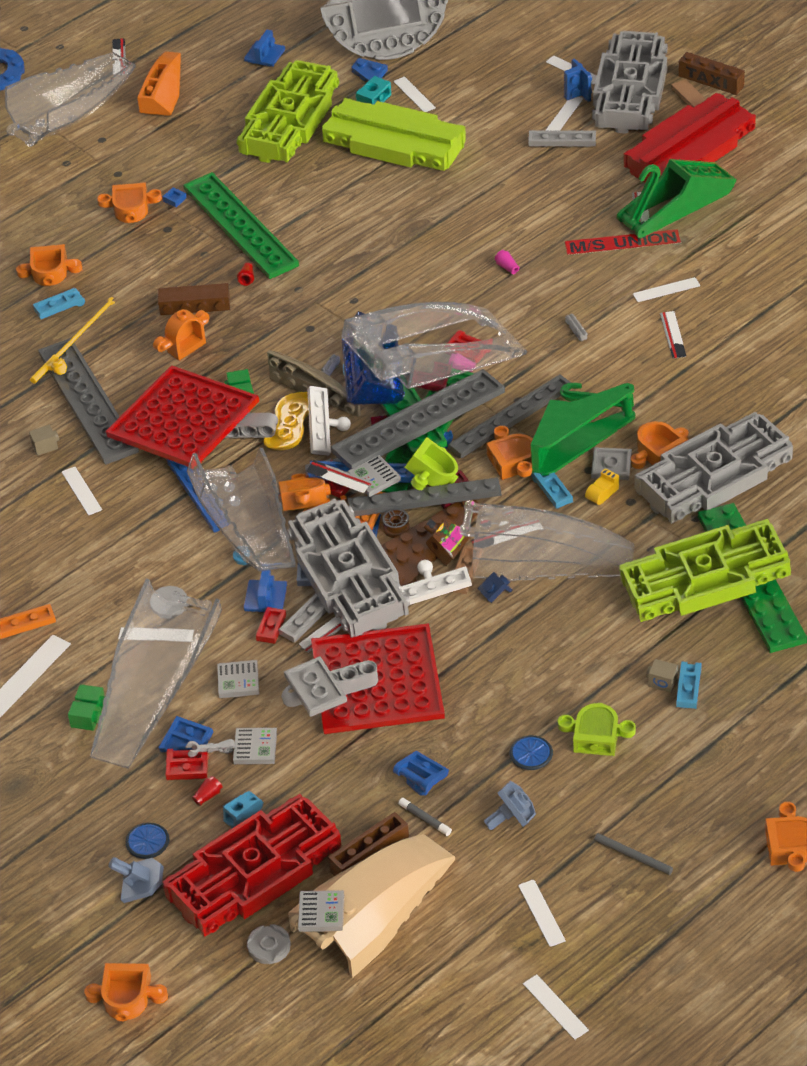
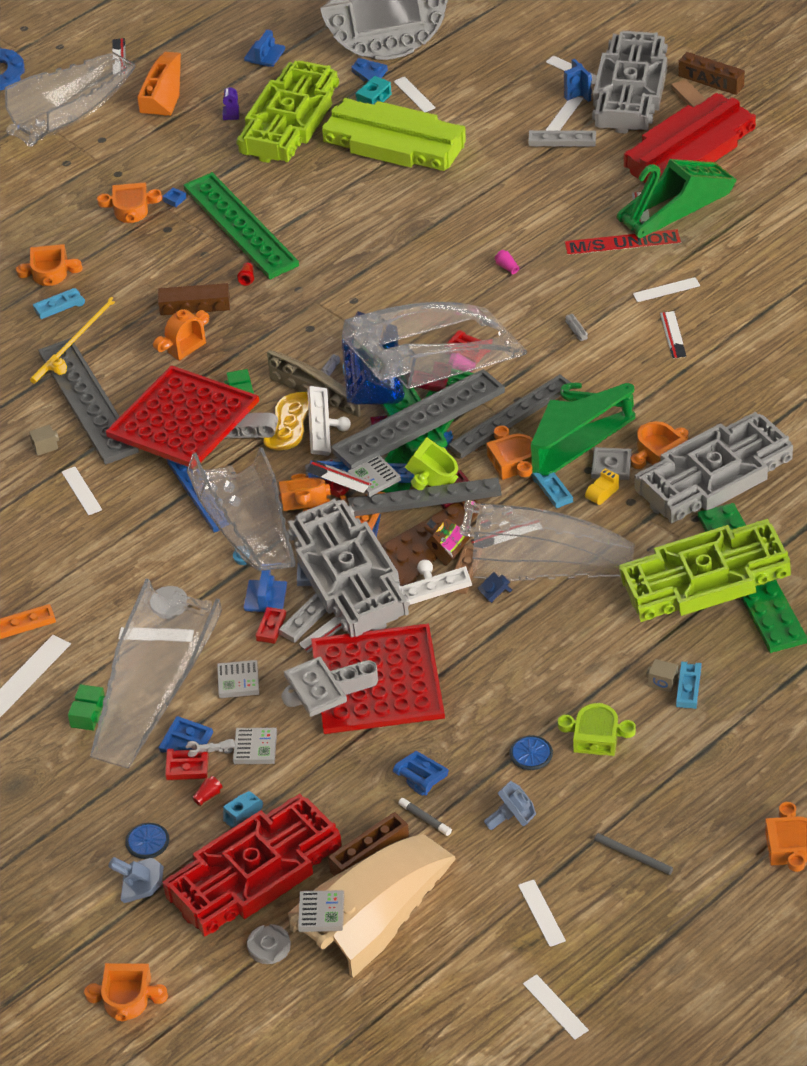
(231, 108): none -> dark purple leg
(395, 522): reddish brown wheel -> none

